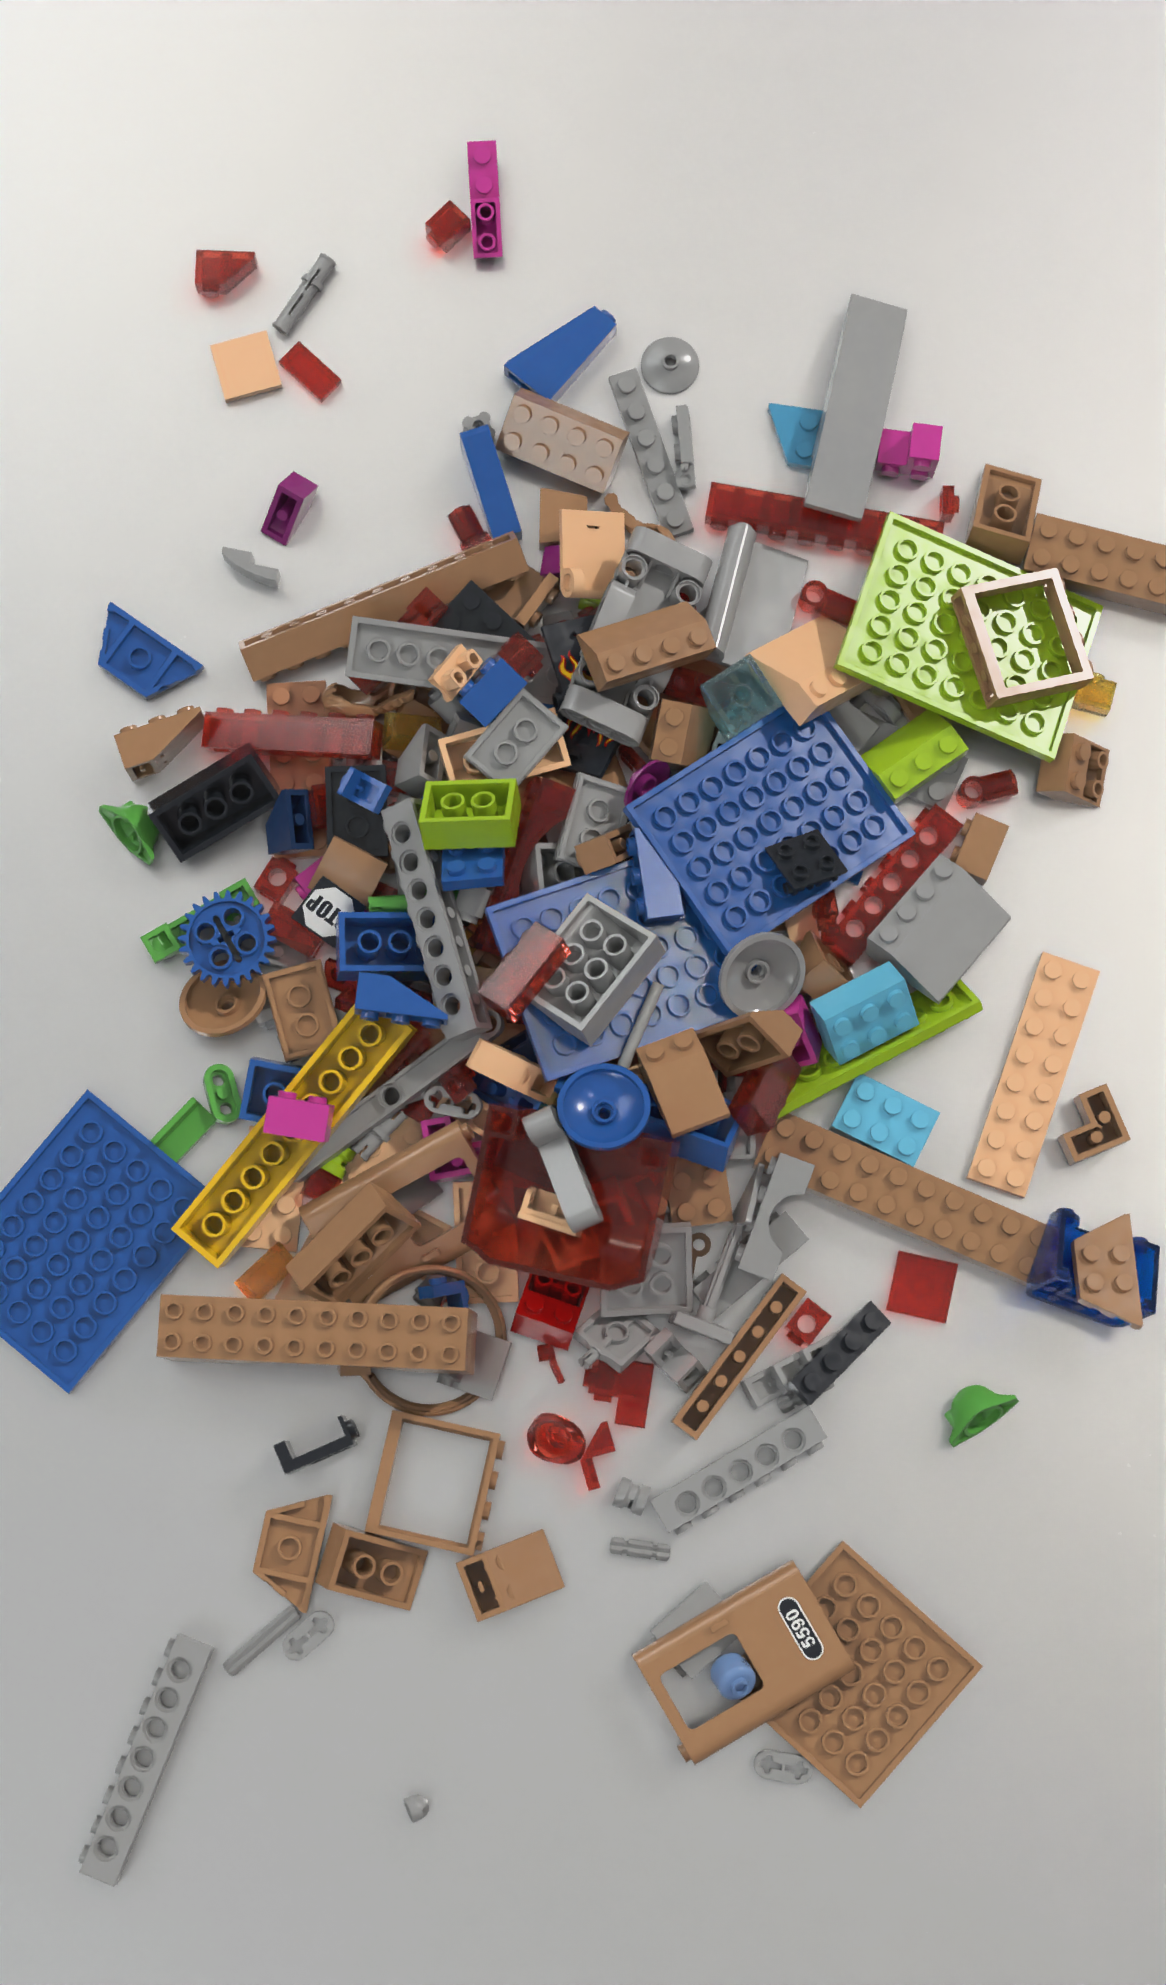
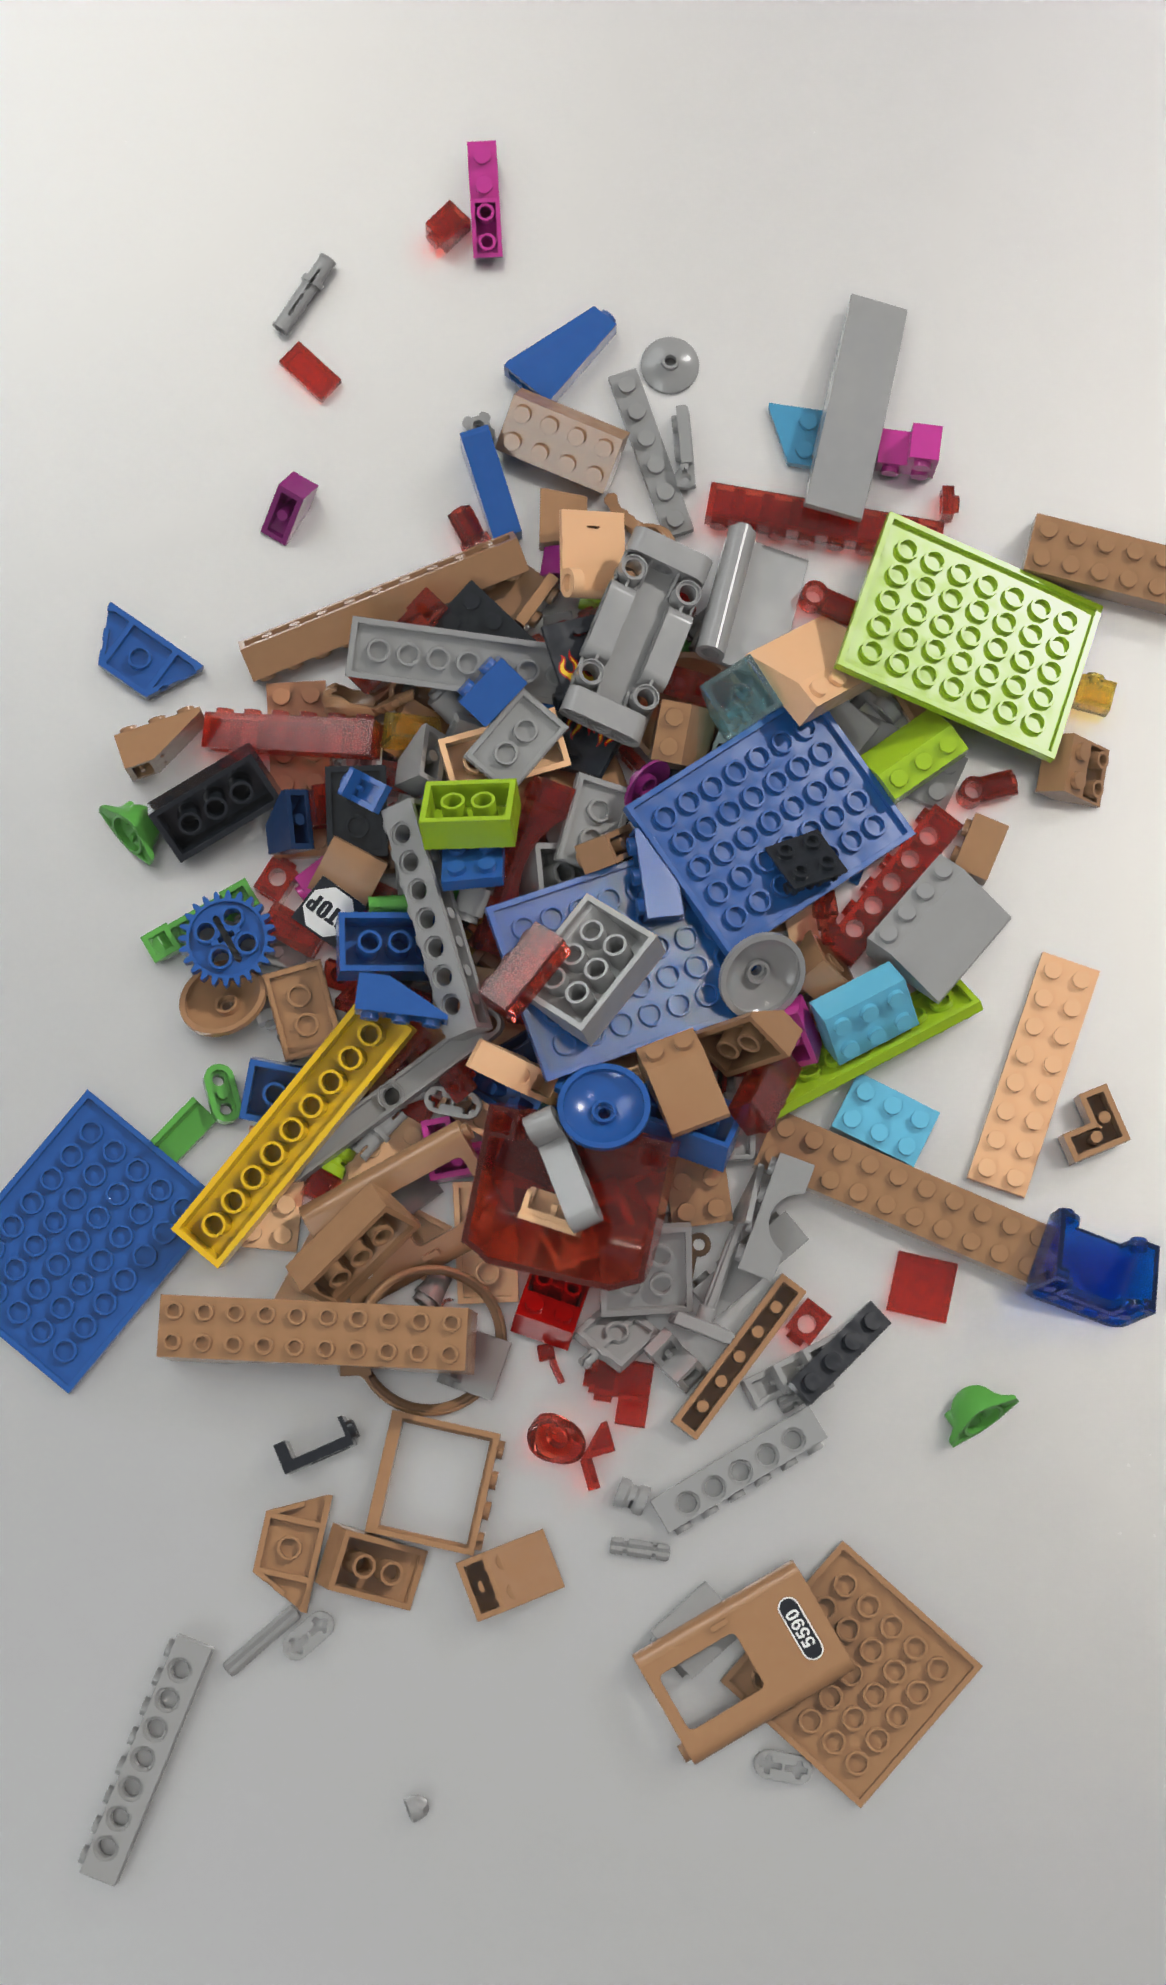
(222, 271): clear red slope -> none
(244, 563): light grey slope -> none
(246, 366): light nougat tile -> none
(265, 1273): clear orange tile -> none
(299, 1117): dark pink brick -> none
(455, 671): light nougat hips -> none
(455, 1291): blue bracket -> none
(521, 655): clear red brick -> none
(640, 1024): light grey bar -> none
(646, 645): medium nougat slope -> none
(733, 1676): medium blue head -> none
(982, 652): medium nougat window -> none
(1003, 514): medium nougat slope -> none
(1107, 1271): medium nougat wing -> none

